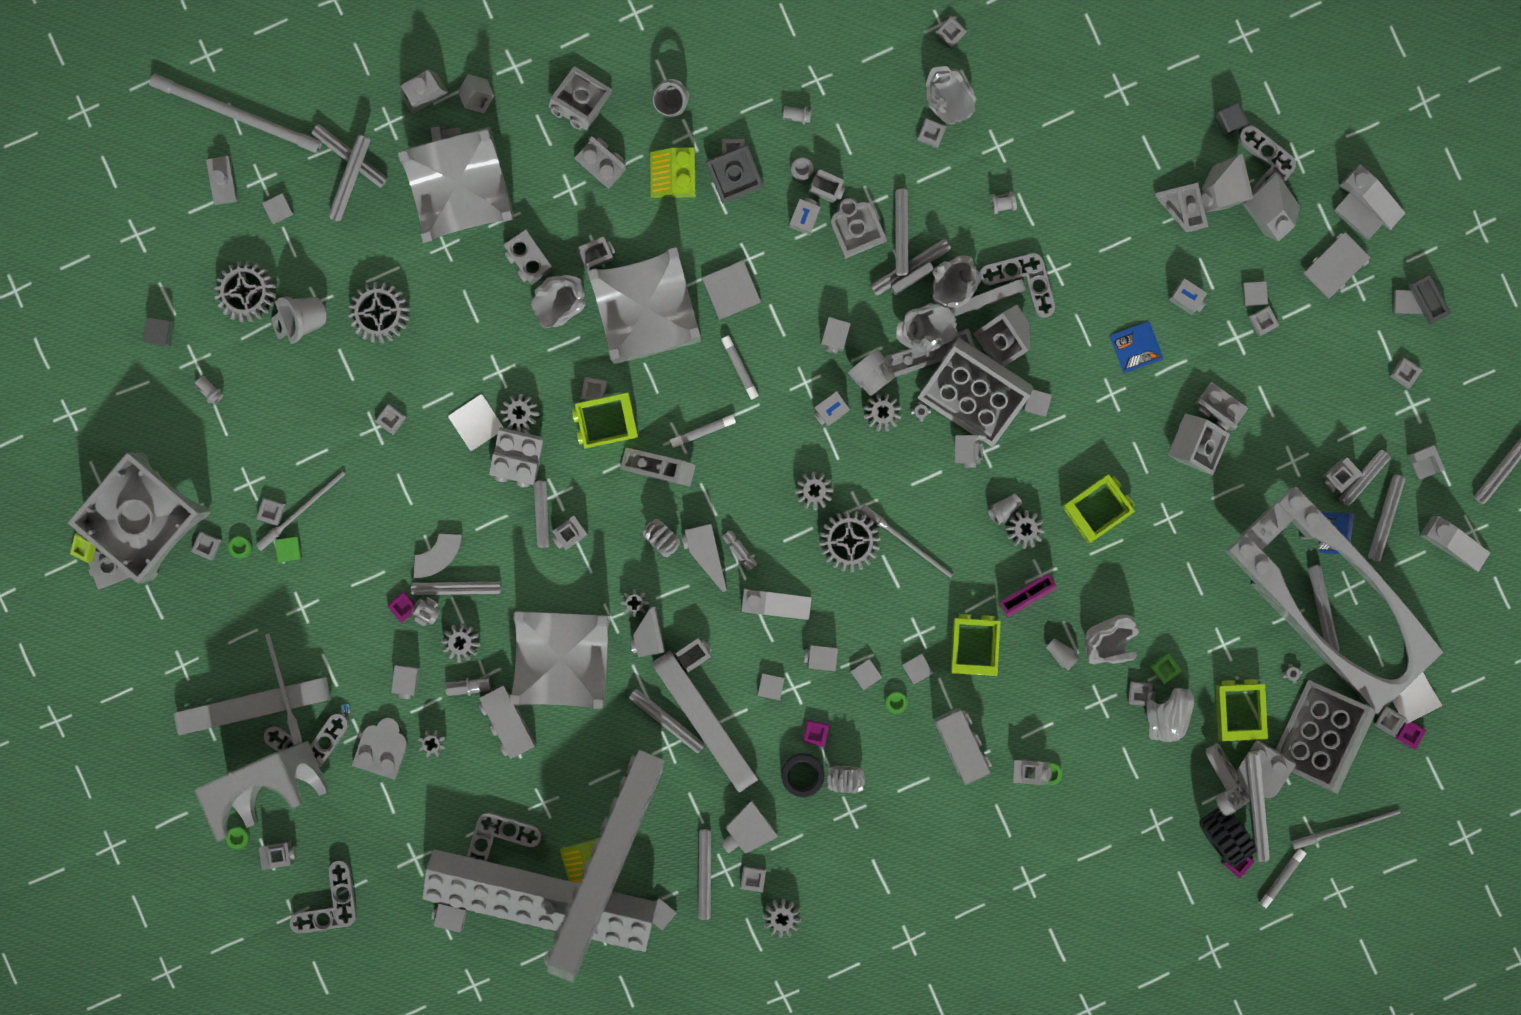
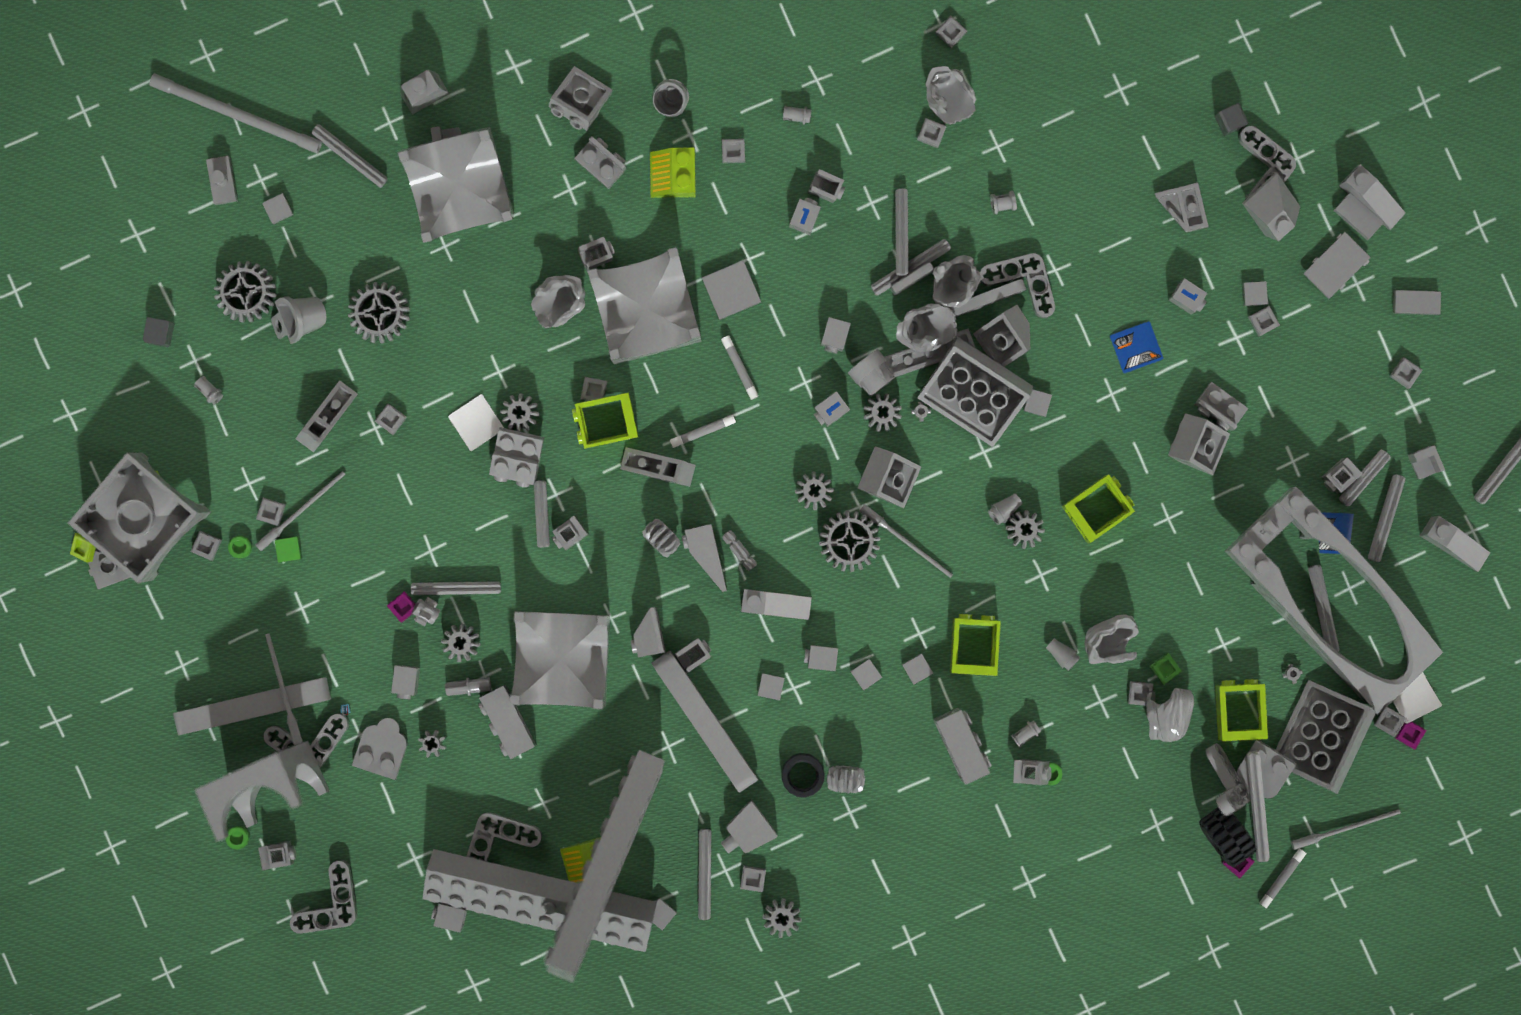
(326, 416): none -> light grey slope
(349, 177): light grey axle -> none
(438, 557): light grey tile -> none
(476, 93): light grey panel -> none
(531, 255): light grey brick -> none
(630, 598): light grey gear -> none
(666, 721): light grey axle -> none
(734, 174): dark grey tile -> none
(802, 169): light grey tile -> none
(815, 733): magenta tile -> none
(856, 227): light grey plate -> none
(889, 477): none -> light grey slope
(896, 702): bright green tile -> none
(969, 450): light grey window -> none
(1026, 733): none -> light grey pin
(1030, 599): magenta piece -> none
(1226, 185): light grey slope -> none
(1429, 299): dark grey tile -> none

